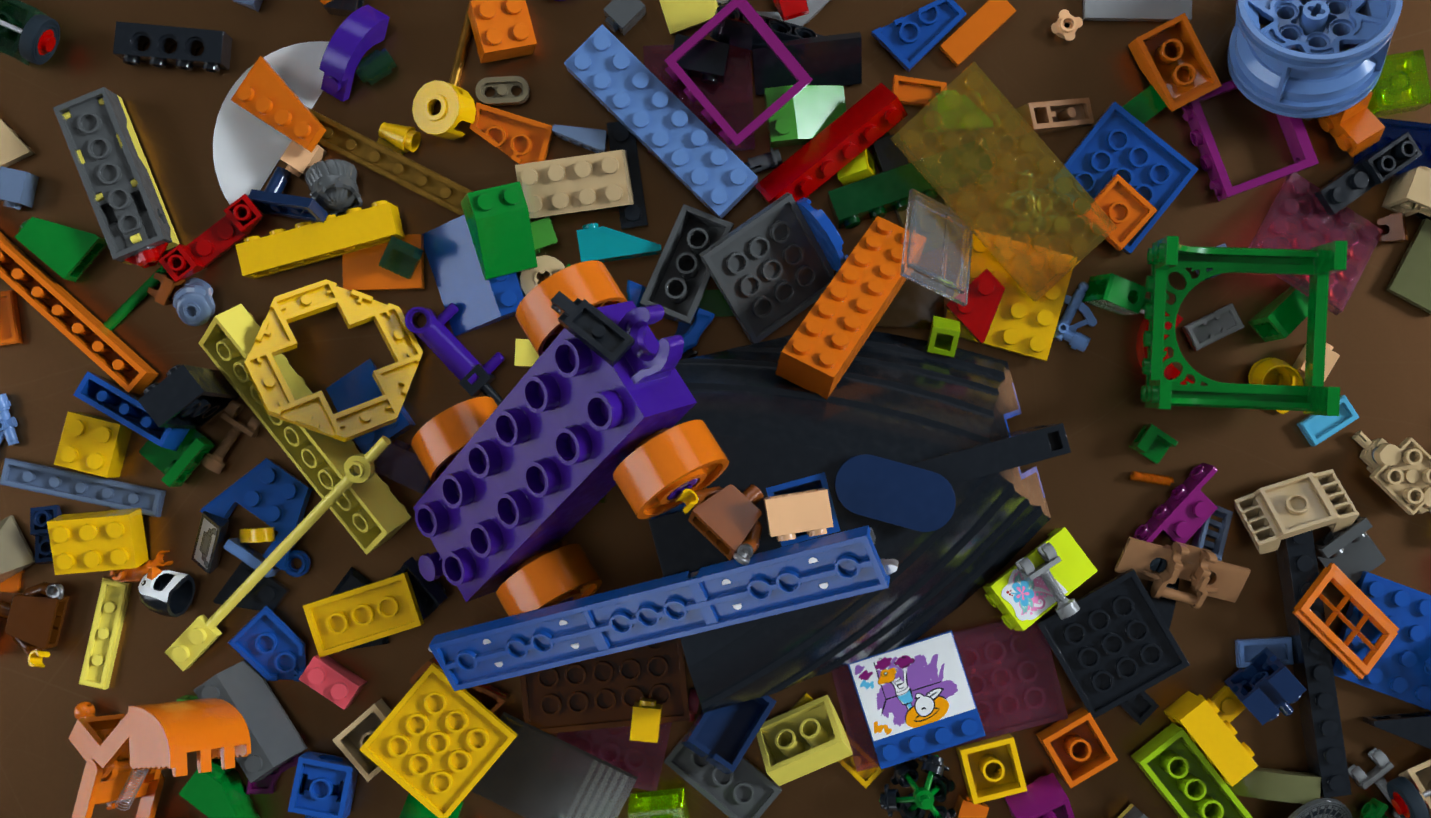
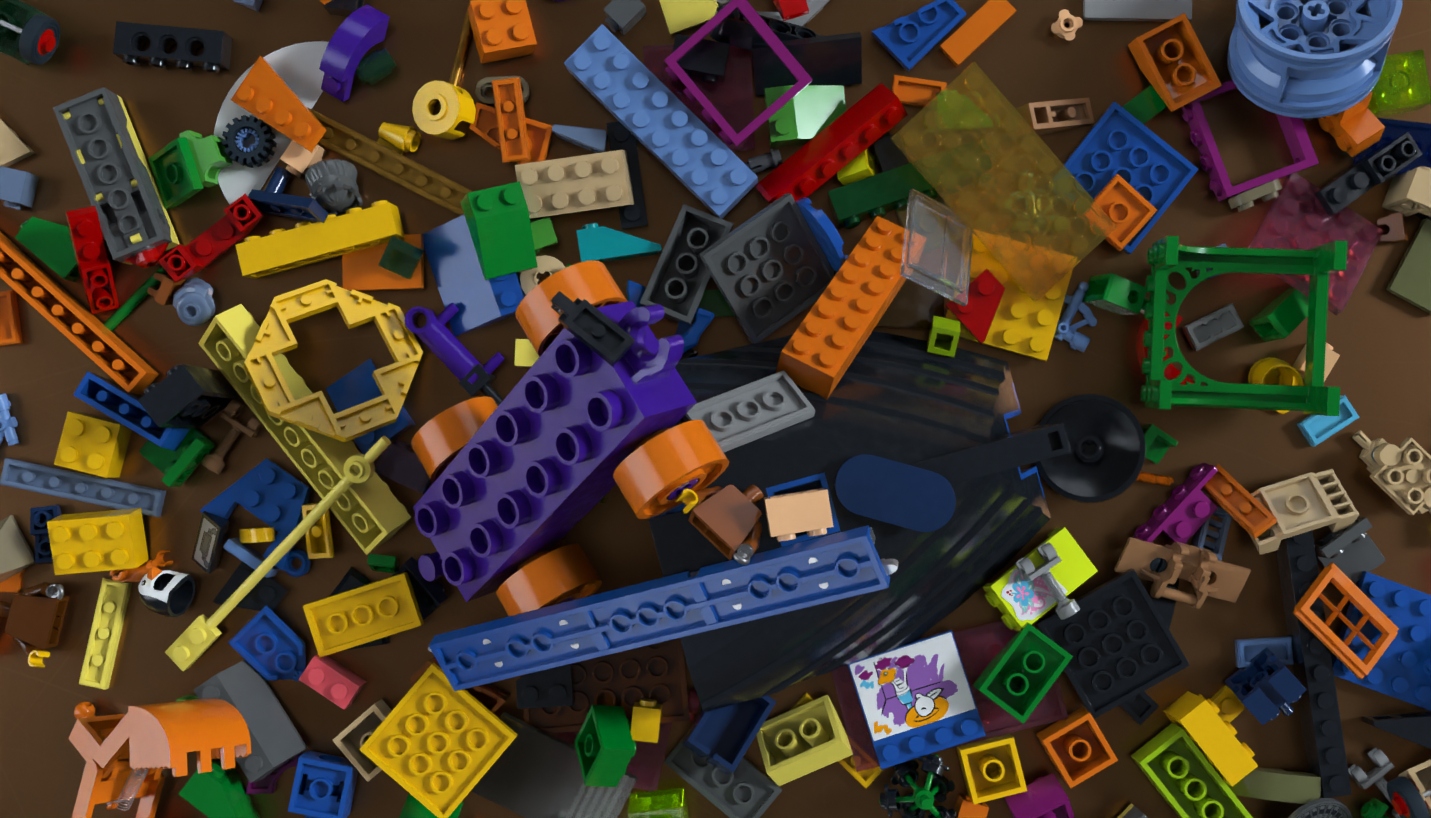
(92, 259): none -> red slope
(175, 173): none -> green tile
(208, 156): none -> bright green brick
(242, 130): none -> black bush
(319, 536): none -> yellow slope
(383, 563): none -> green tile
(511, 120): none -> orange tile
(546, 688): none -> black wing
(604, 746): none -> green brick
(752, 410): none -> light grey tile
(1023, 672): none -> green slope
(1104, 448): none -> black dish
(1239, 503): none -> orange tile
(1245, 200): none -> dark tan plate

